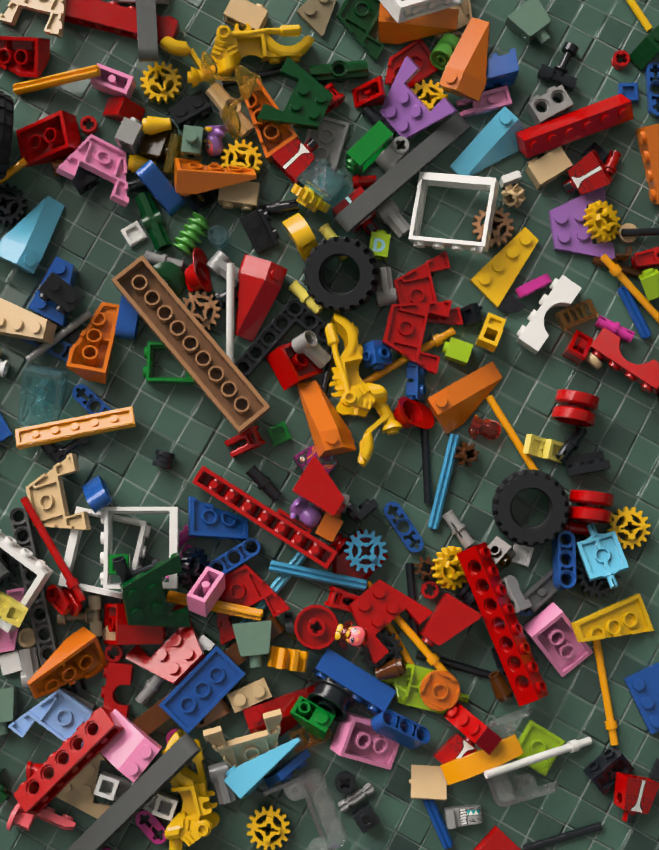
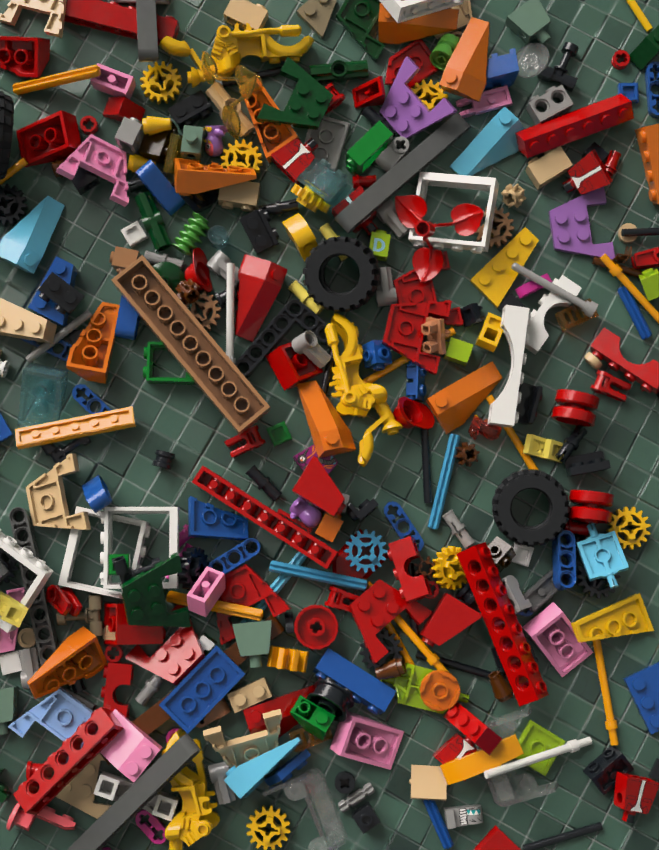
(72, 582): red bar -> none
(123, 258): none -> medium nougat brick
(188, 291): none -> reddish brown gear
(338, 542): red bush -> none
(352, 635): animal -> none
(400, 729): blue beam -> none
(402, 553): none -> red arch
(410, 212): none -> red plant
(436, 334): none -> nougat hips
(511, 178): white tile -> none
(514, 326): none -> white arch
(529, 402): none -> black bracket
(532, 60): none -> clear dish
(578, 347): red slope -> none
(587, 307): none -> light grey piece
(601, 221): yellow gear -> none
(603, 383): none -> red piece
(624, 333): dark pink pin -> none

